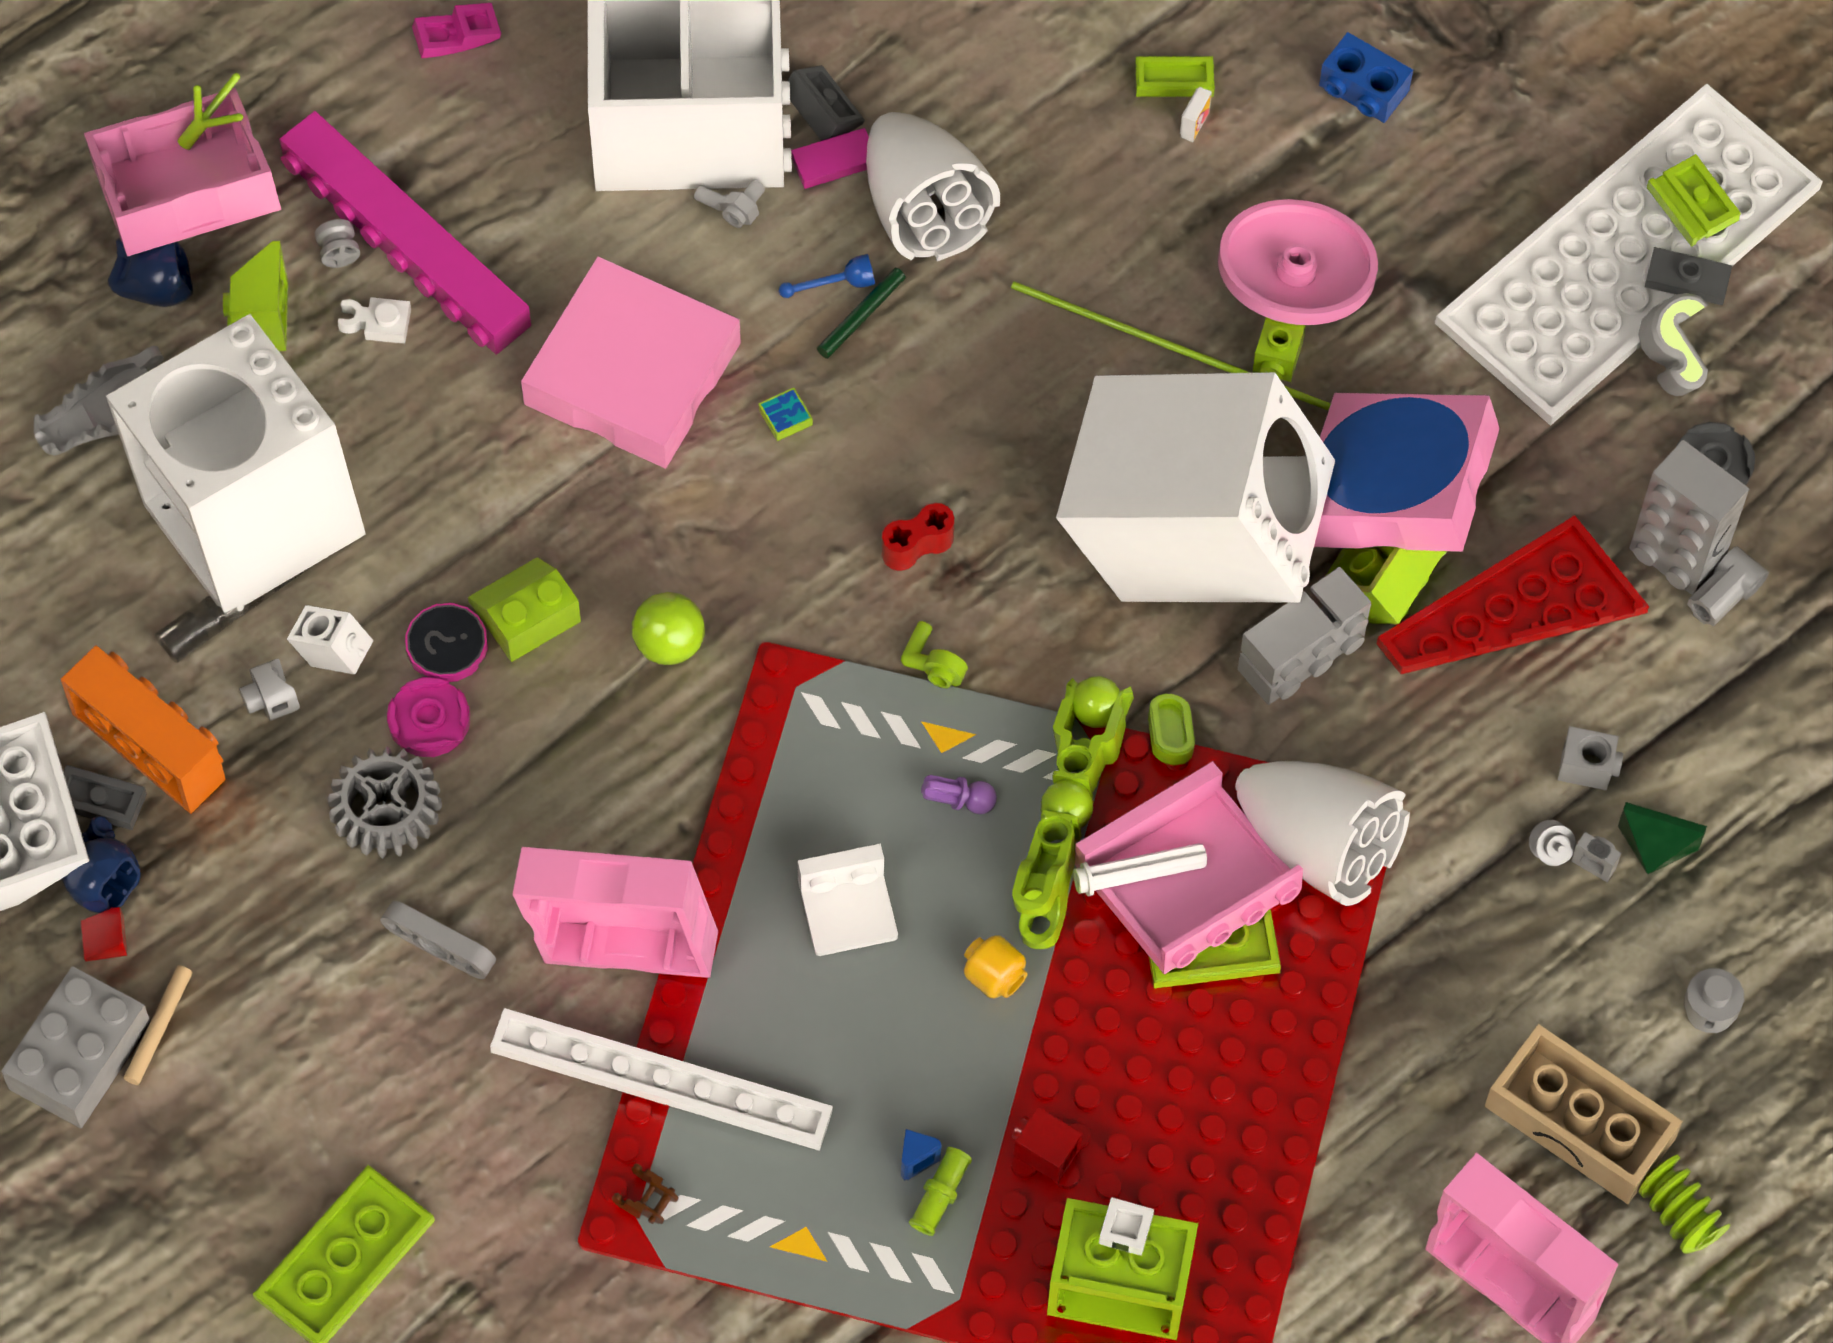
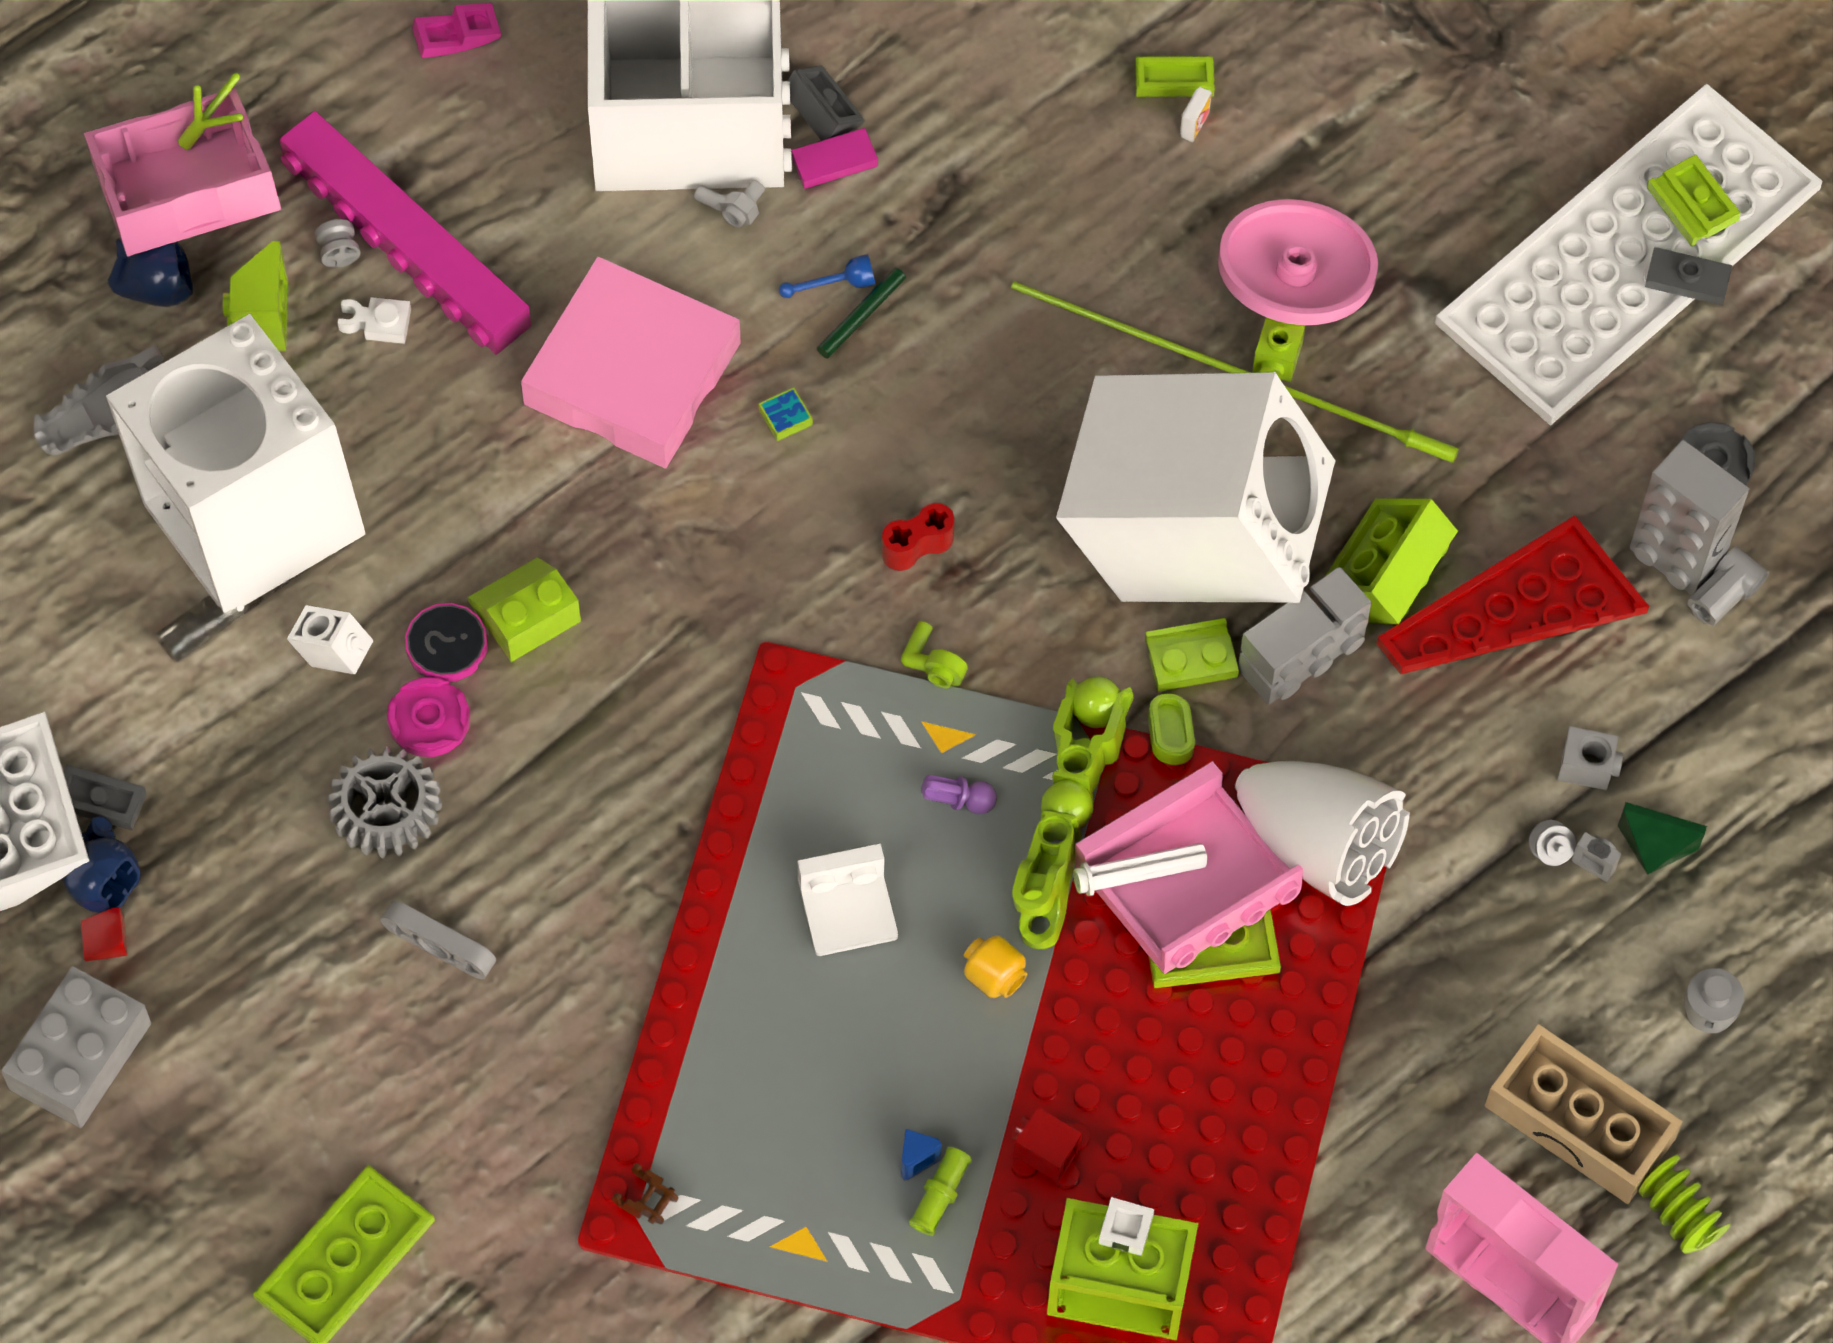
(144, 728): orange brick -> none
(158, 1025): tan bar -> none
(269, 691): light grey piece -> none
(616, 911): bright pink tile -> none
(661, 1079): white plate -> none
(668, 628): lime piece -> none
(909, 164): white cylinder -> none
(1191, 654): none -> lime plate
(1370, 71): blue brick -> none
(1405, 469): tile -> none
(1668, 345): light grey animal -> none

